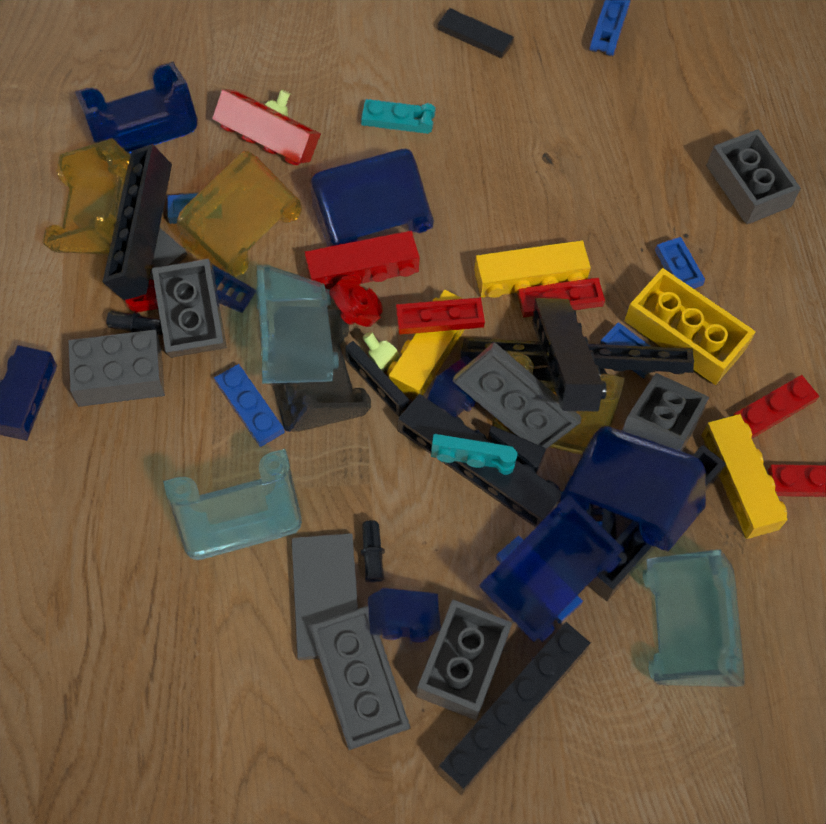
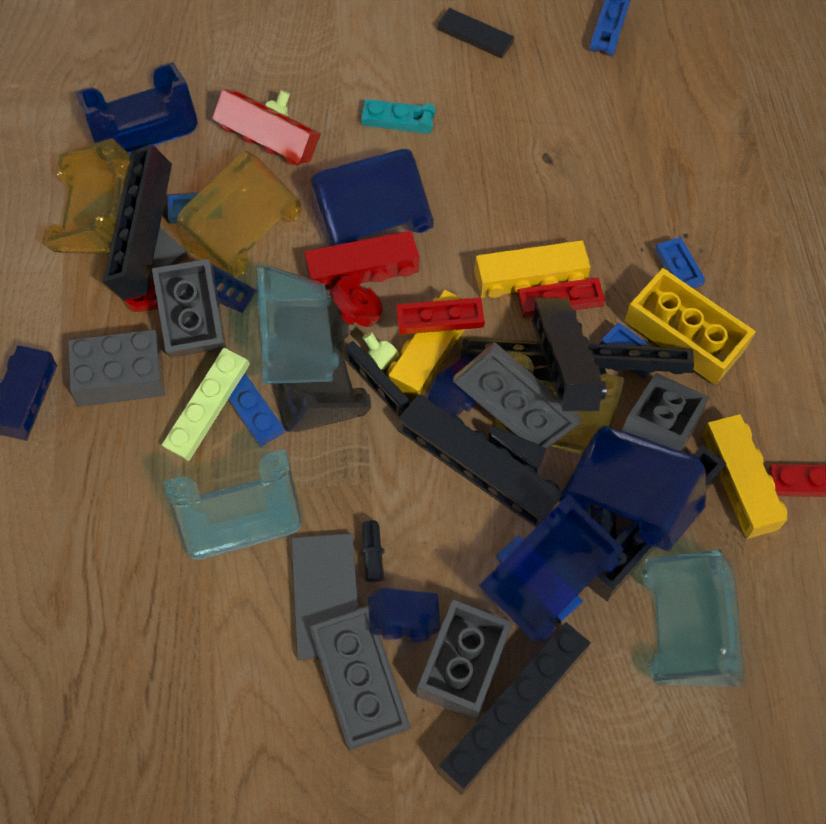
(132, 322): black axle -> none
(206, 404): none -> yellowish green plate
(474, 453): teal plate -> none
(752, 176): dark grey brick -> none
(778, 405): red plate -> none

